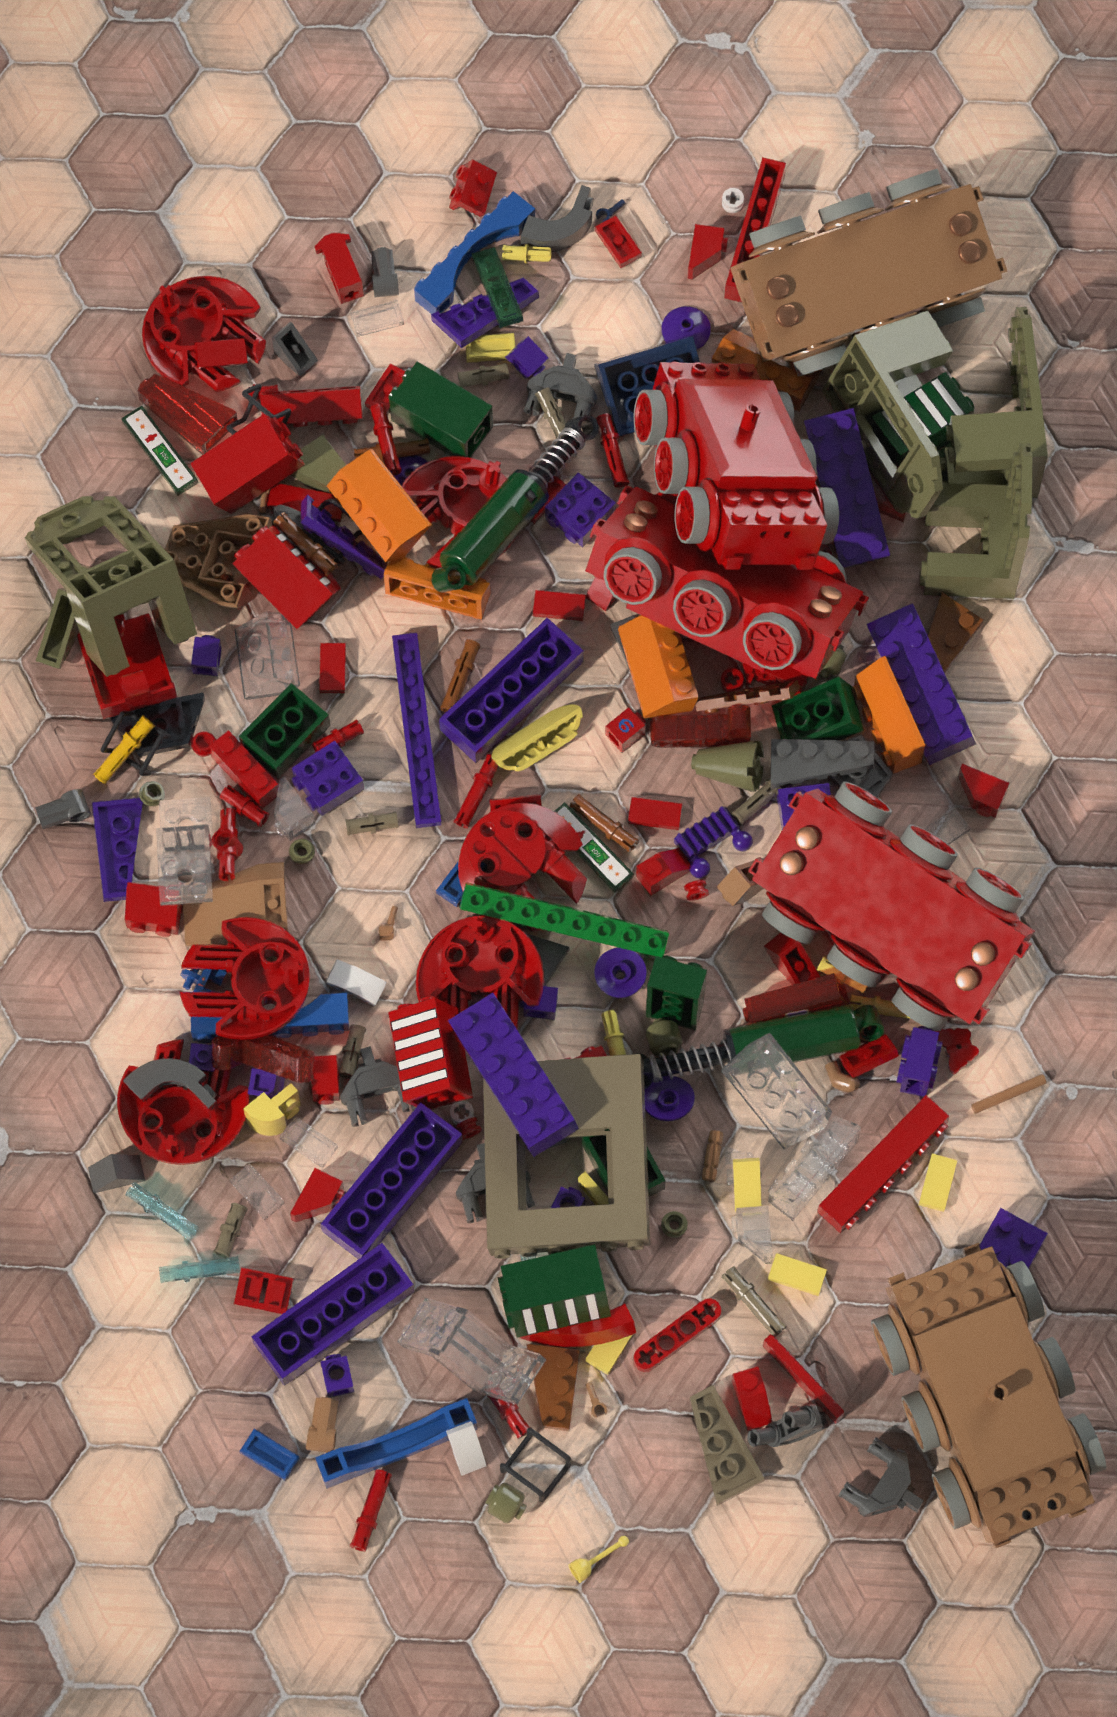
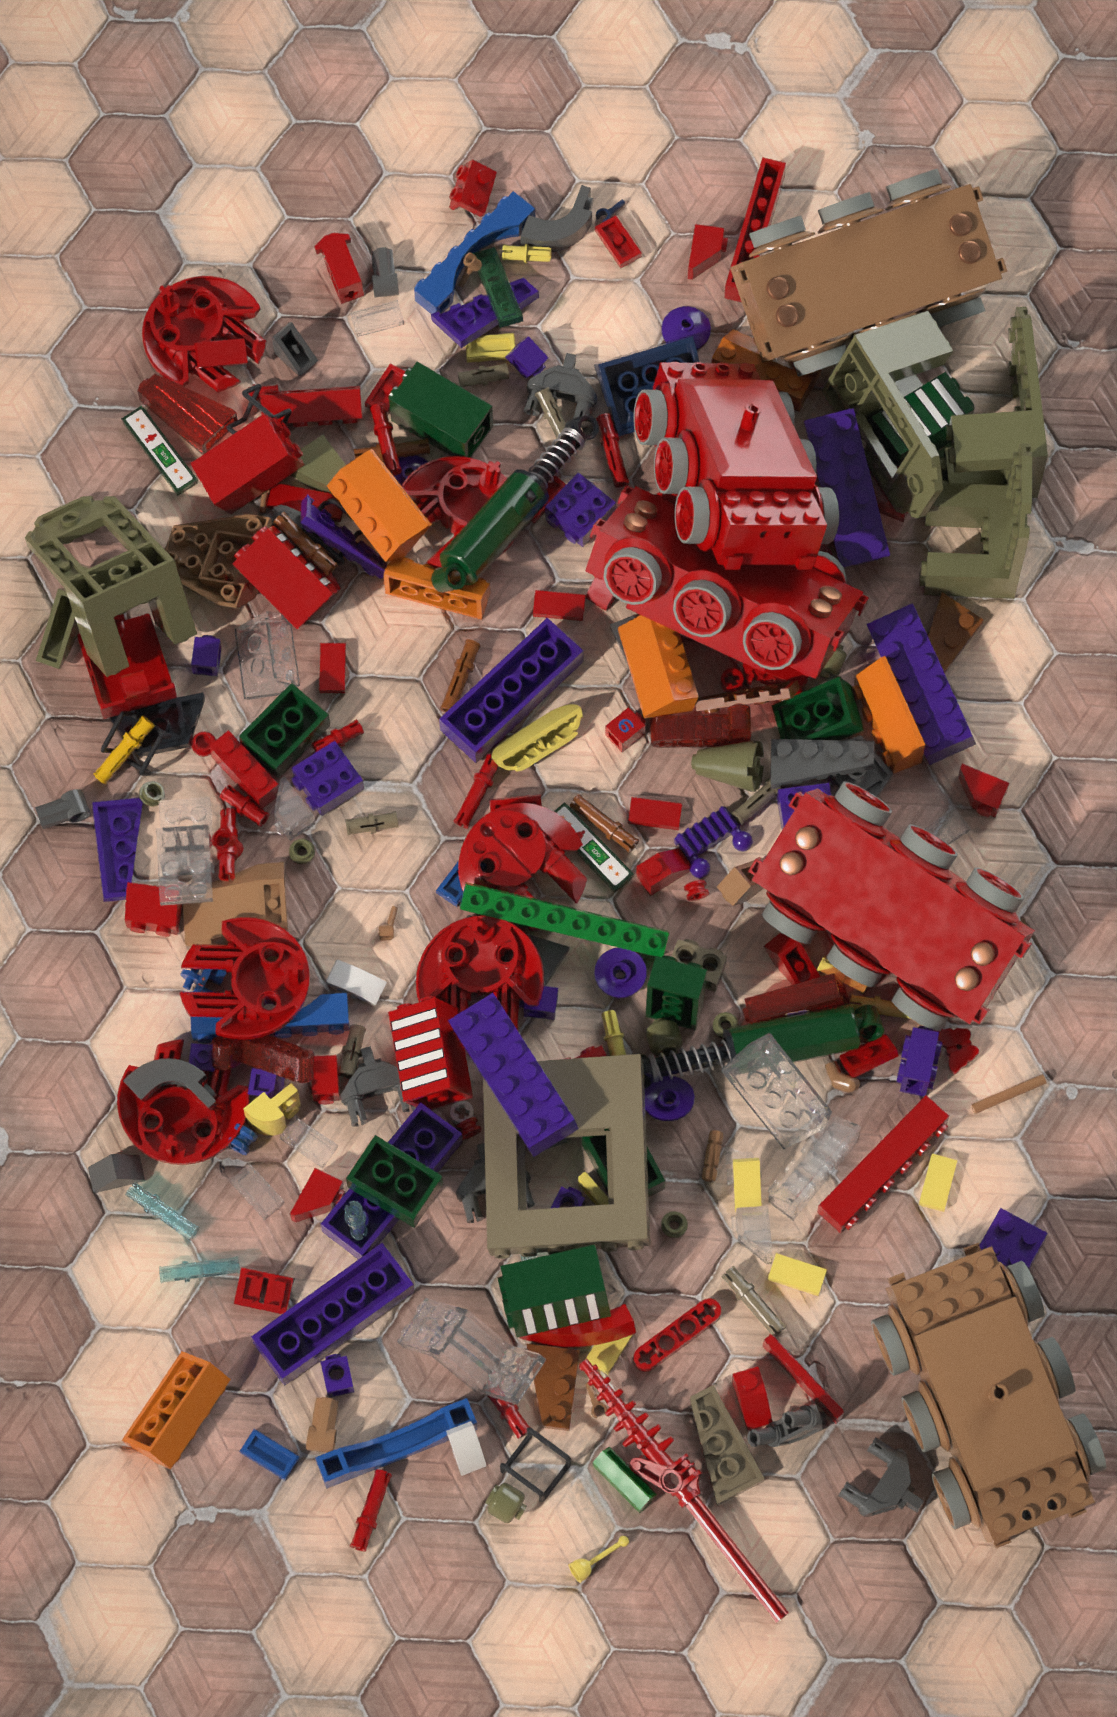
(176, 1409): none -> orange slope
(230, 1230): dark tan pin -> none
(243, 1140): none -> blue wheel
(356, 1220): none -> clear light blue pin
(394, 1181): none -> dark green brick
(416, 730): dark purple plate -> none
(472, 264): none -> medium nougat hand
(623, 1479): none -> piece
(657, 1467): none -> red piece
(702, 956): none -> dark tan brick
(724, 1018): none -> olive plate
(732, 208): white bush -> none

